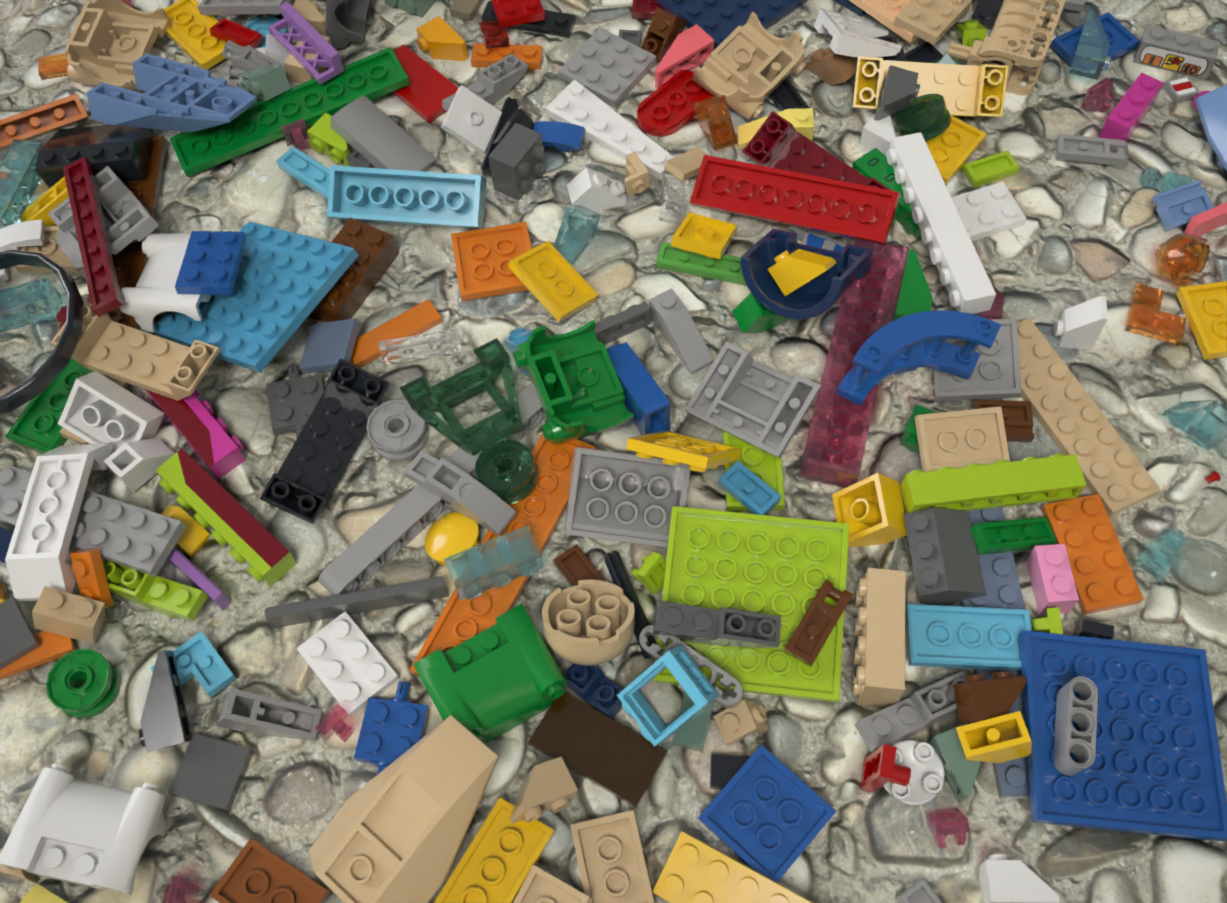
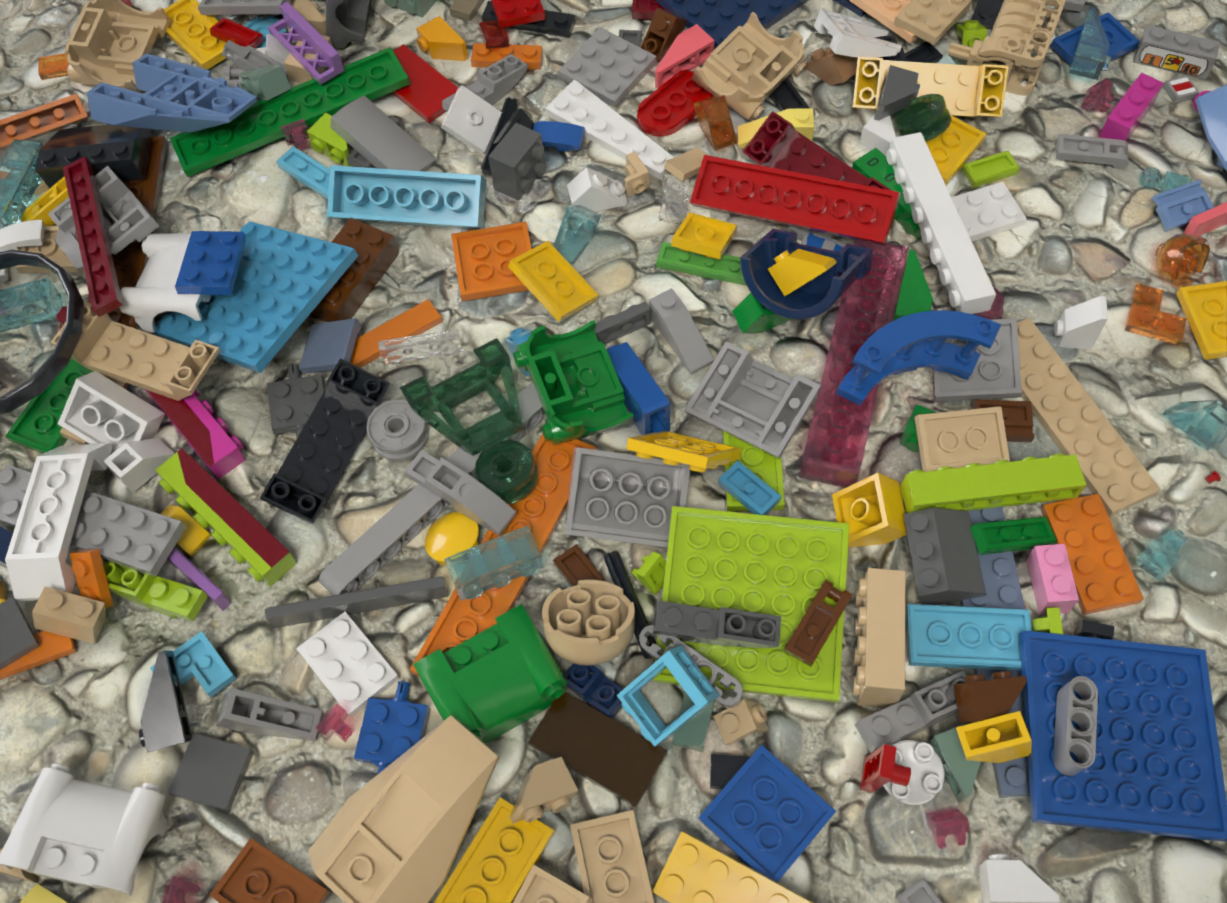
(68, 675): green wheel -> none

